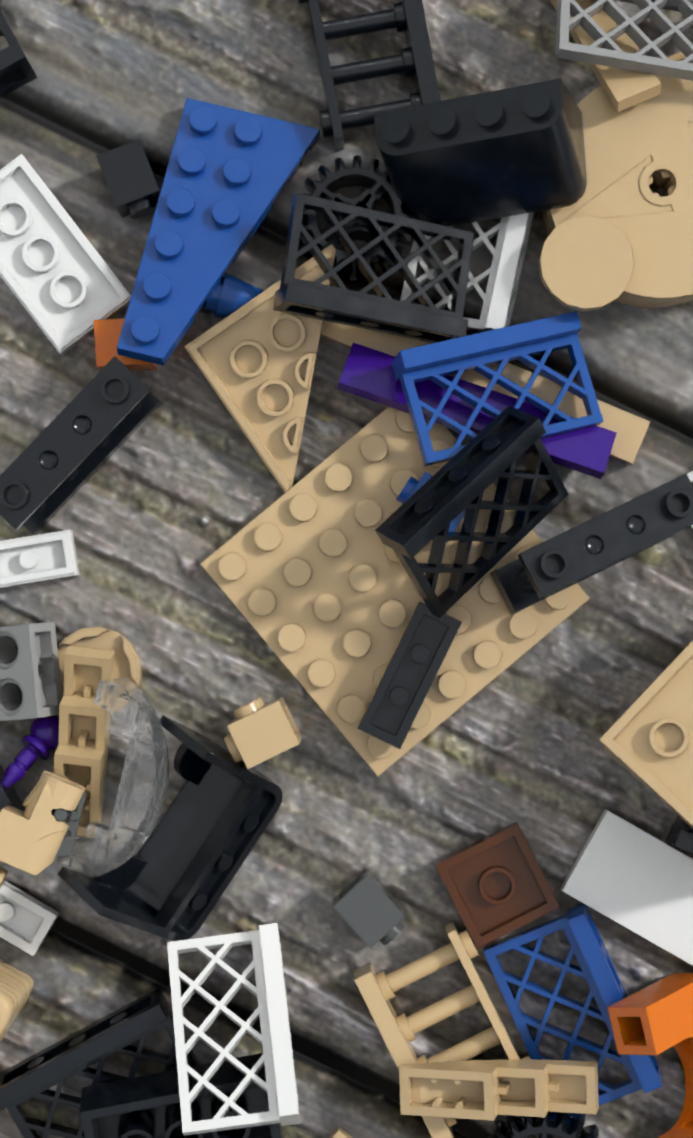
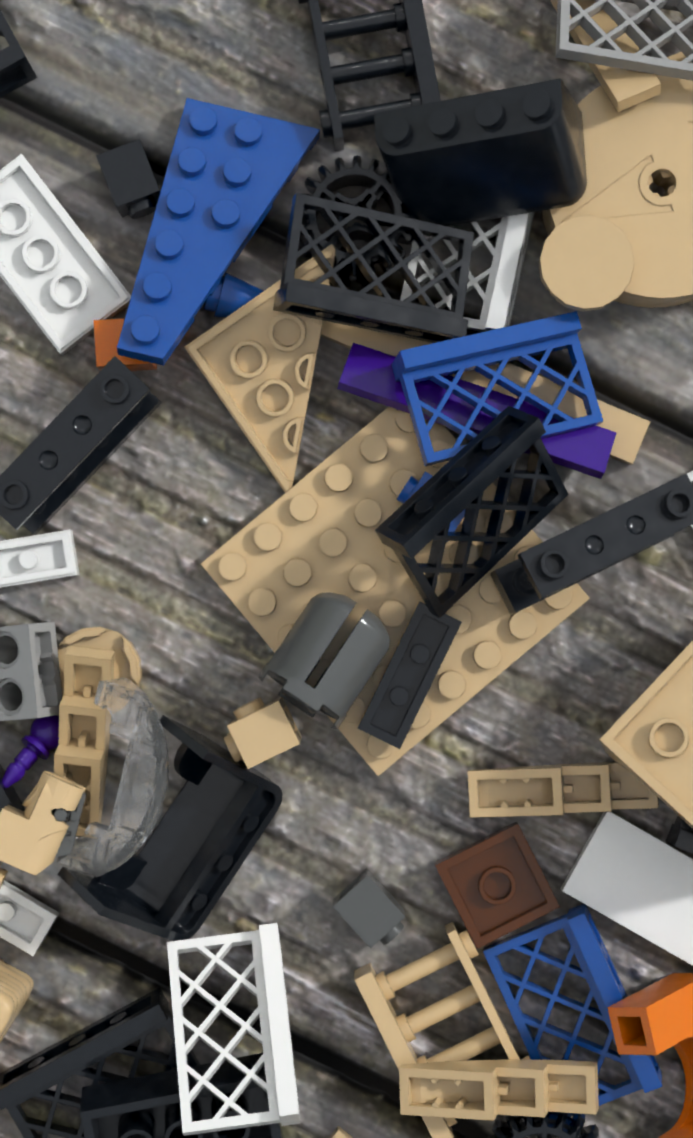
(347, 672): none -> dark grey cylinder
(556, 790): none -> tan slope

